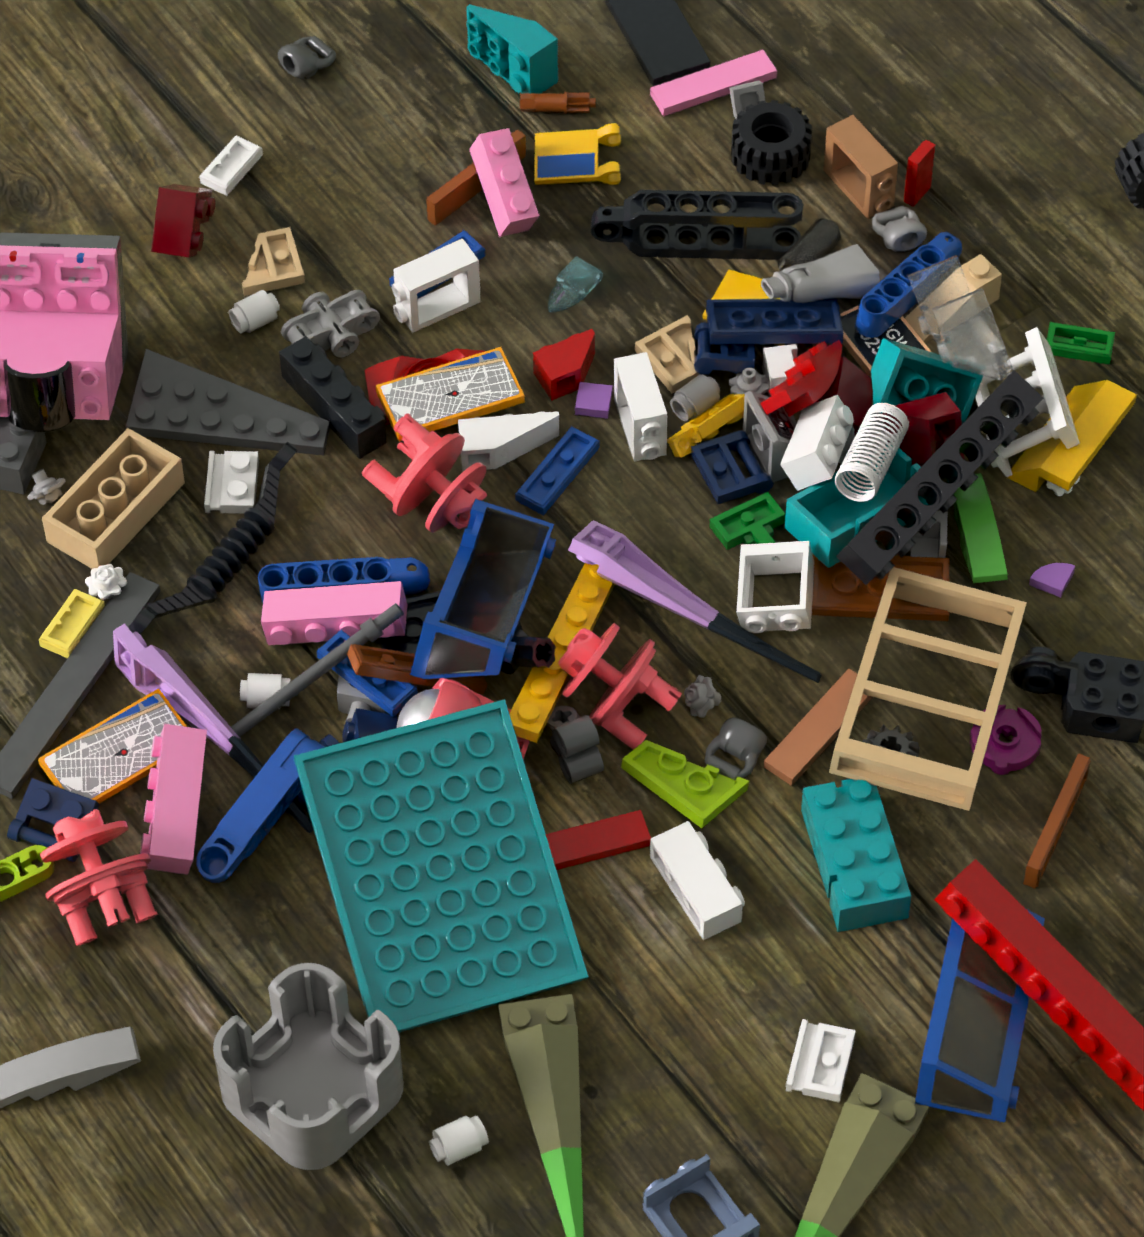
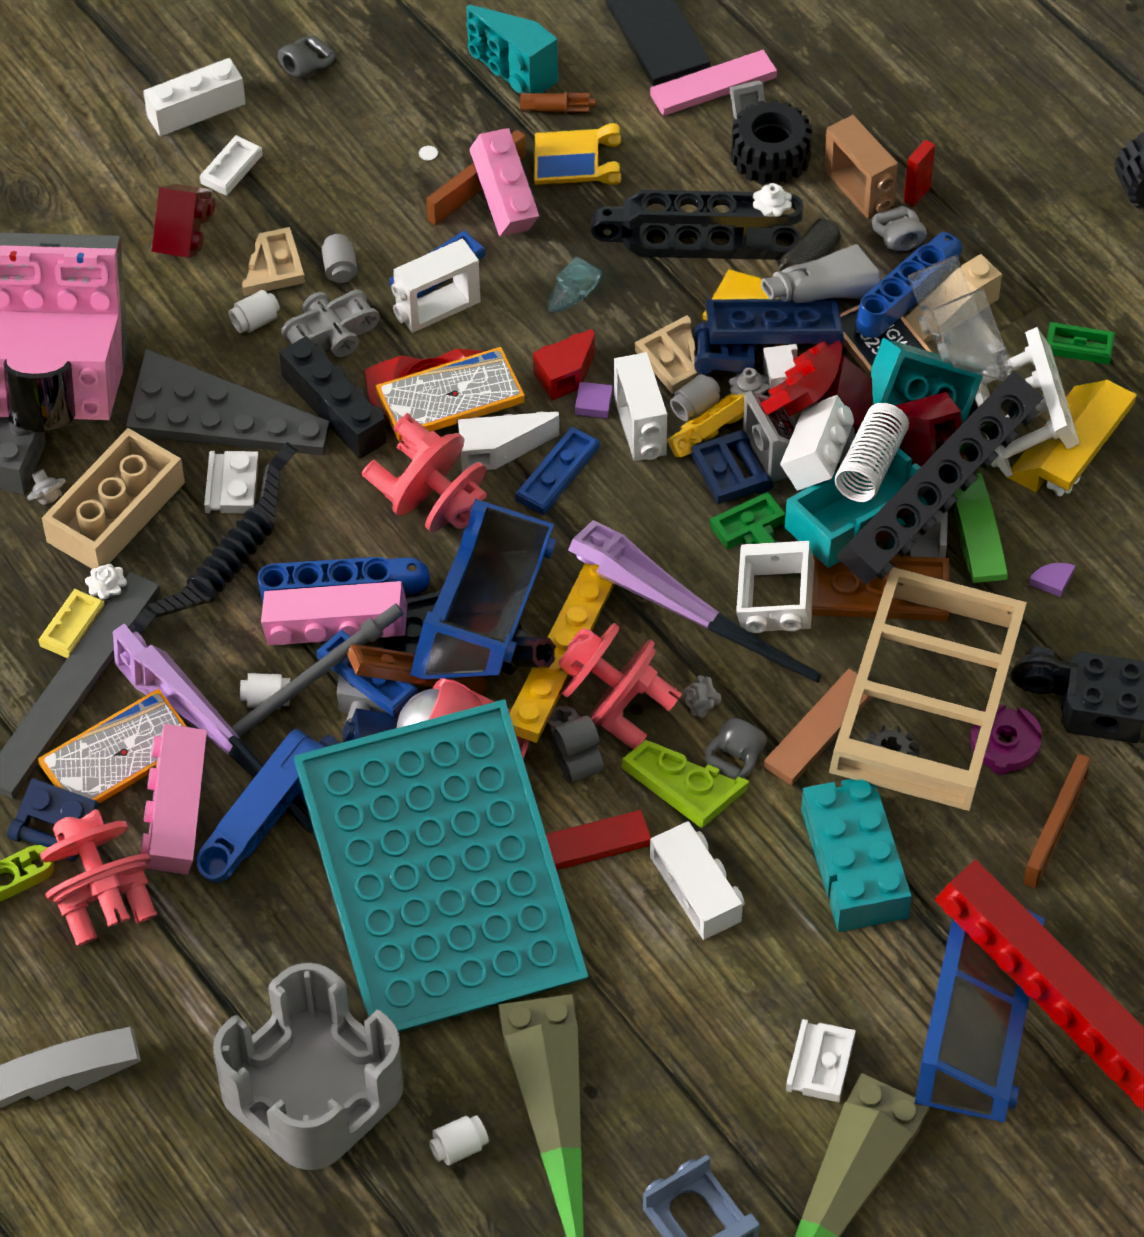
(194, 97): none -> white brick
(339, 258): none -> light grey brick
(428, 152): none -> white sticker
(772, 200): none -> white plant

